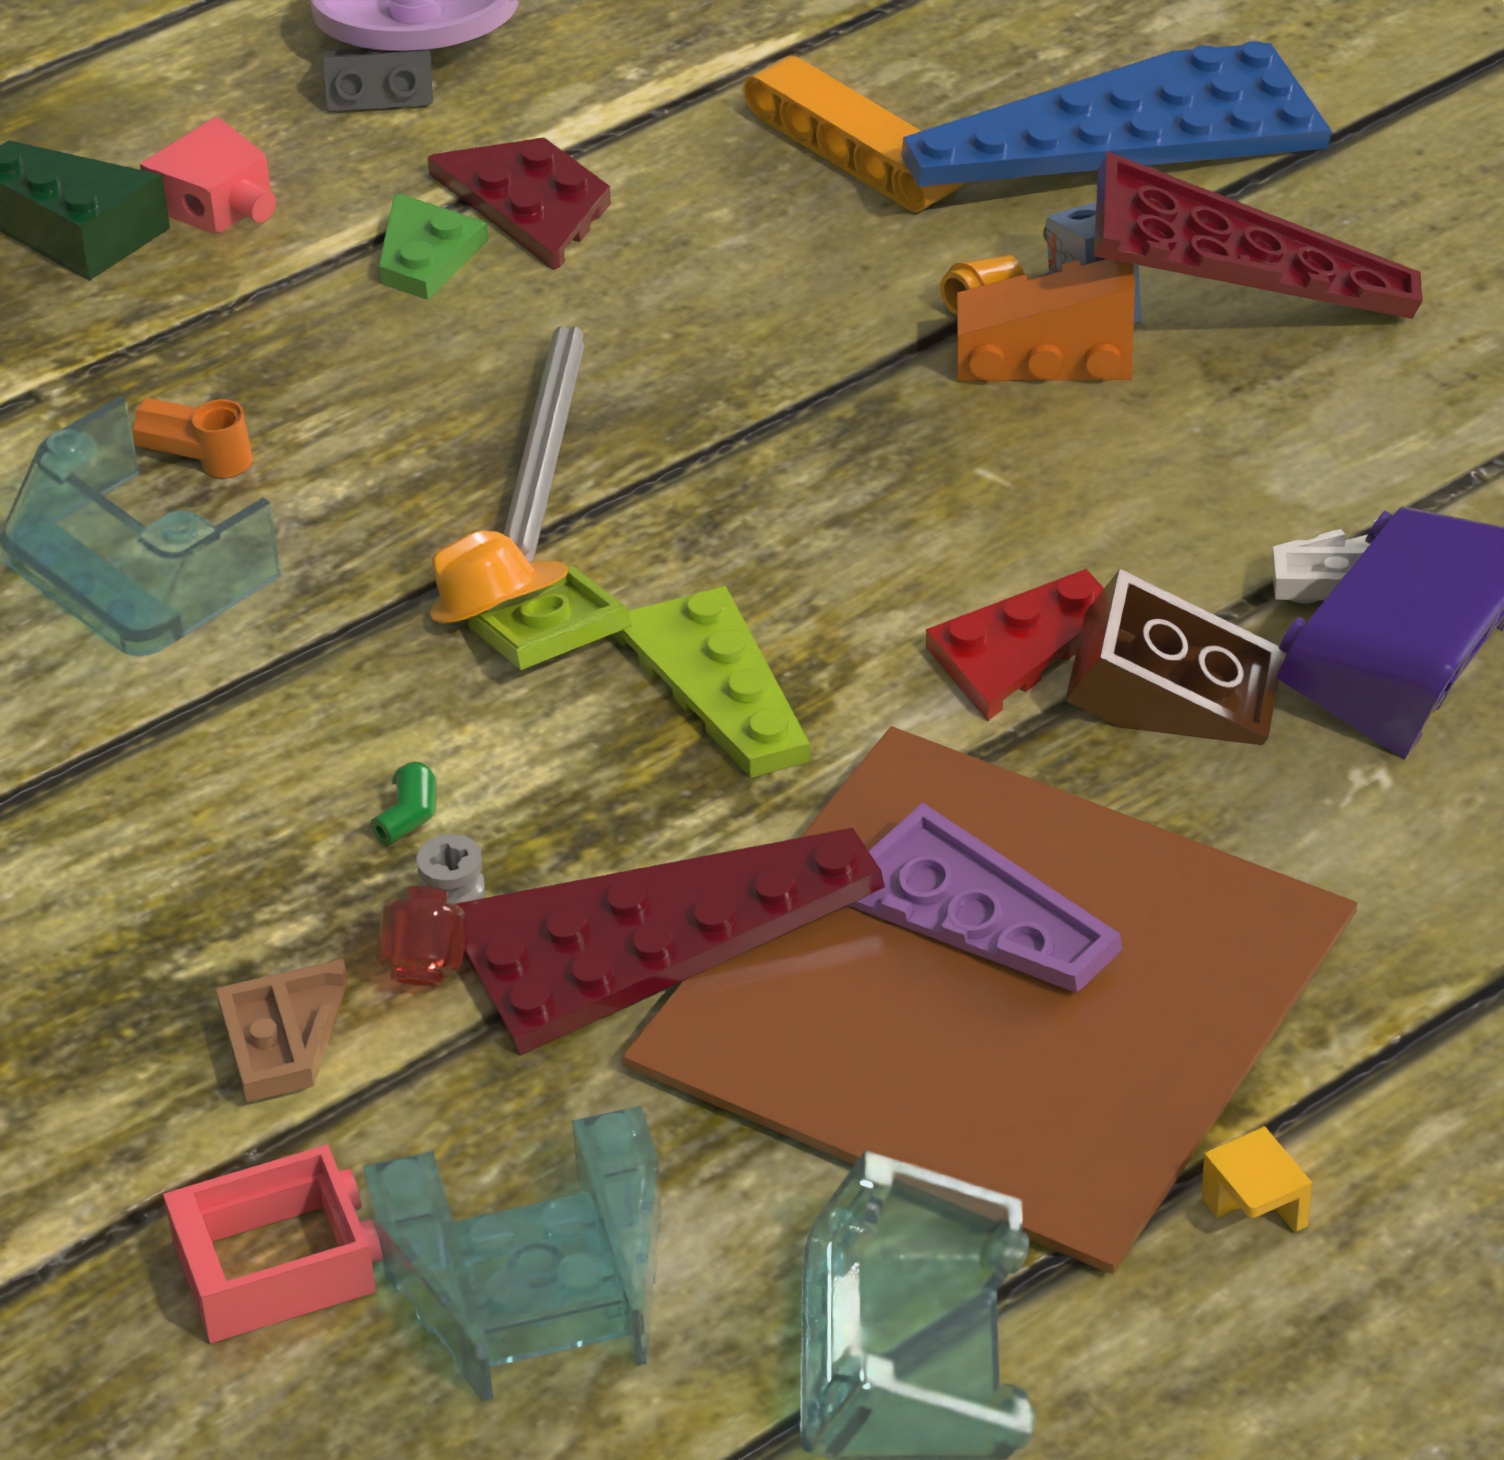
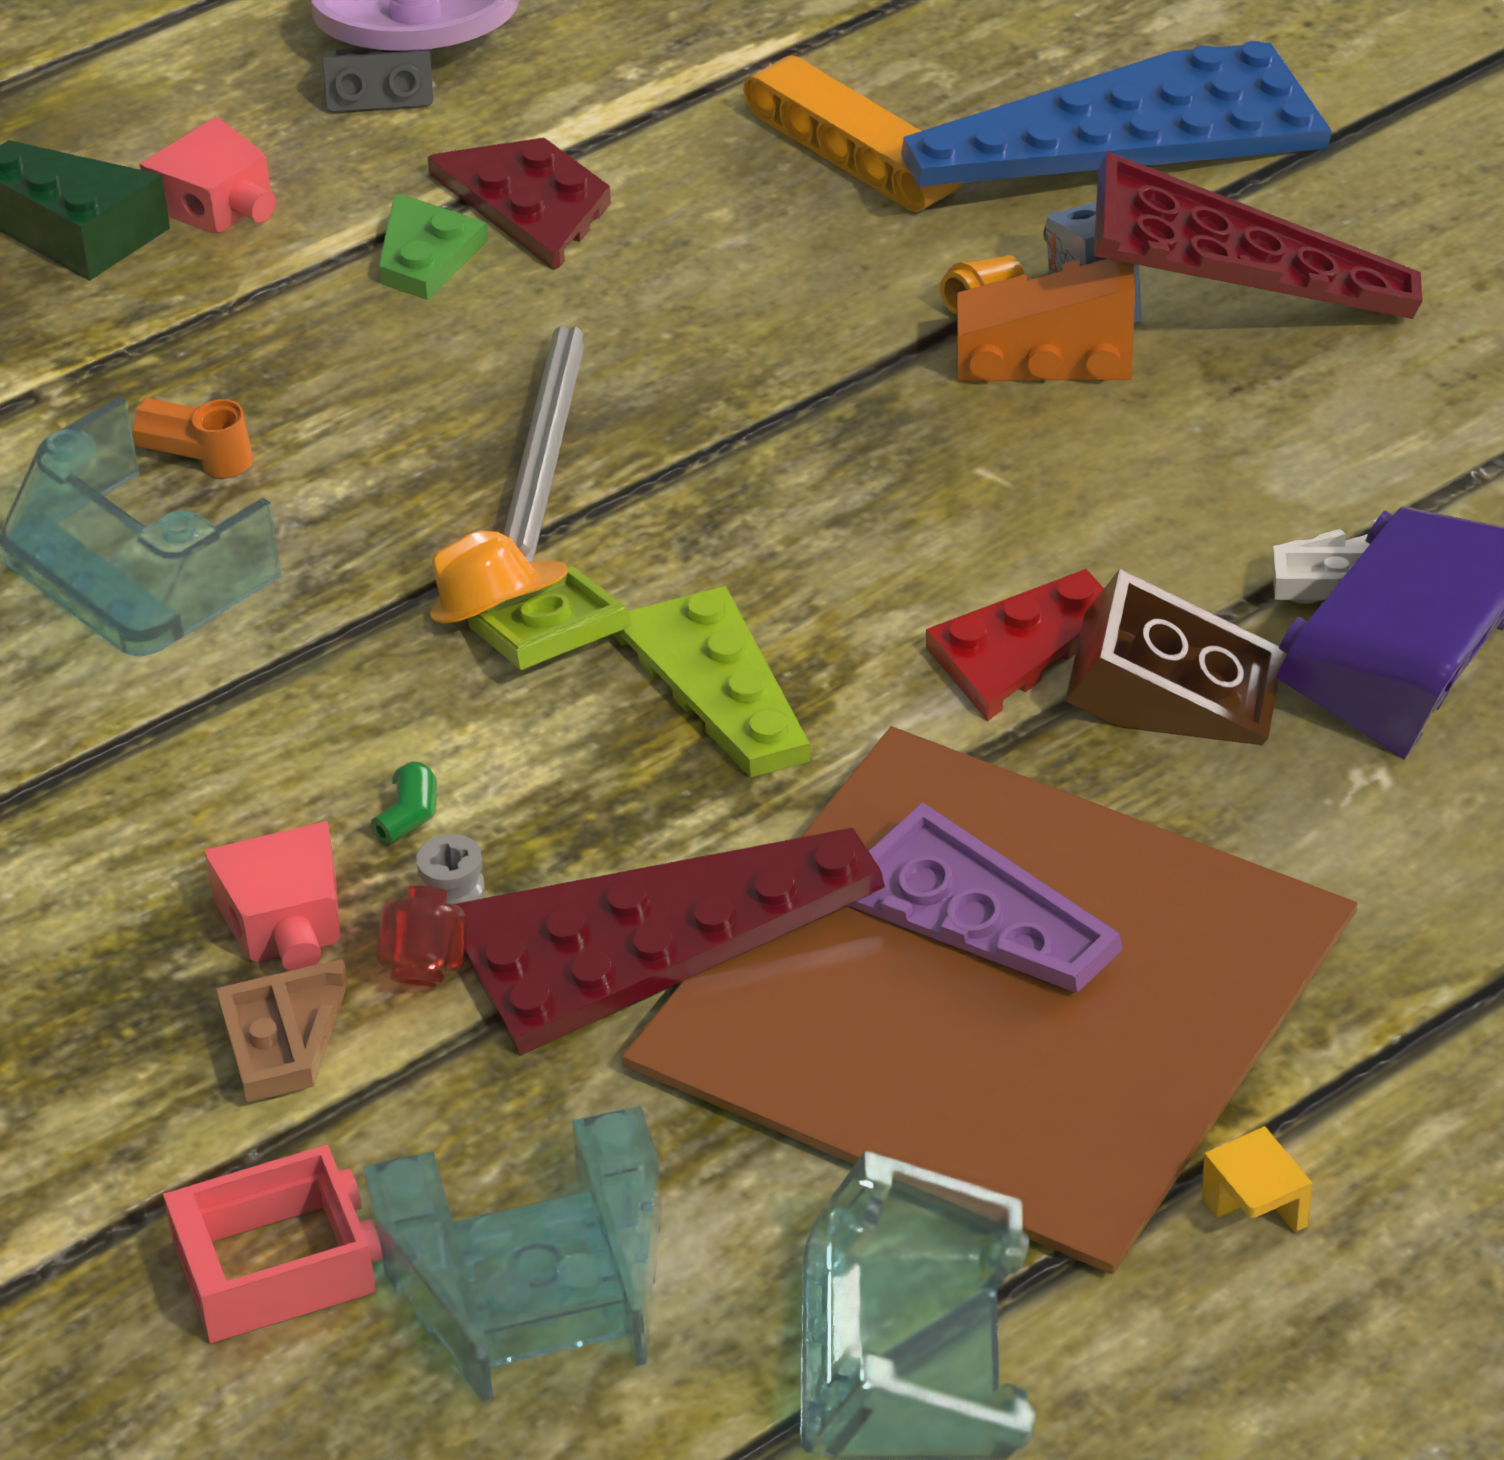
(278, 894): none -> coral torso

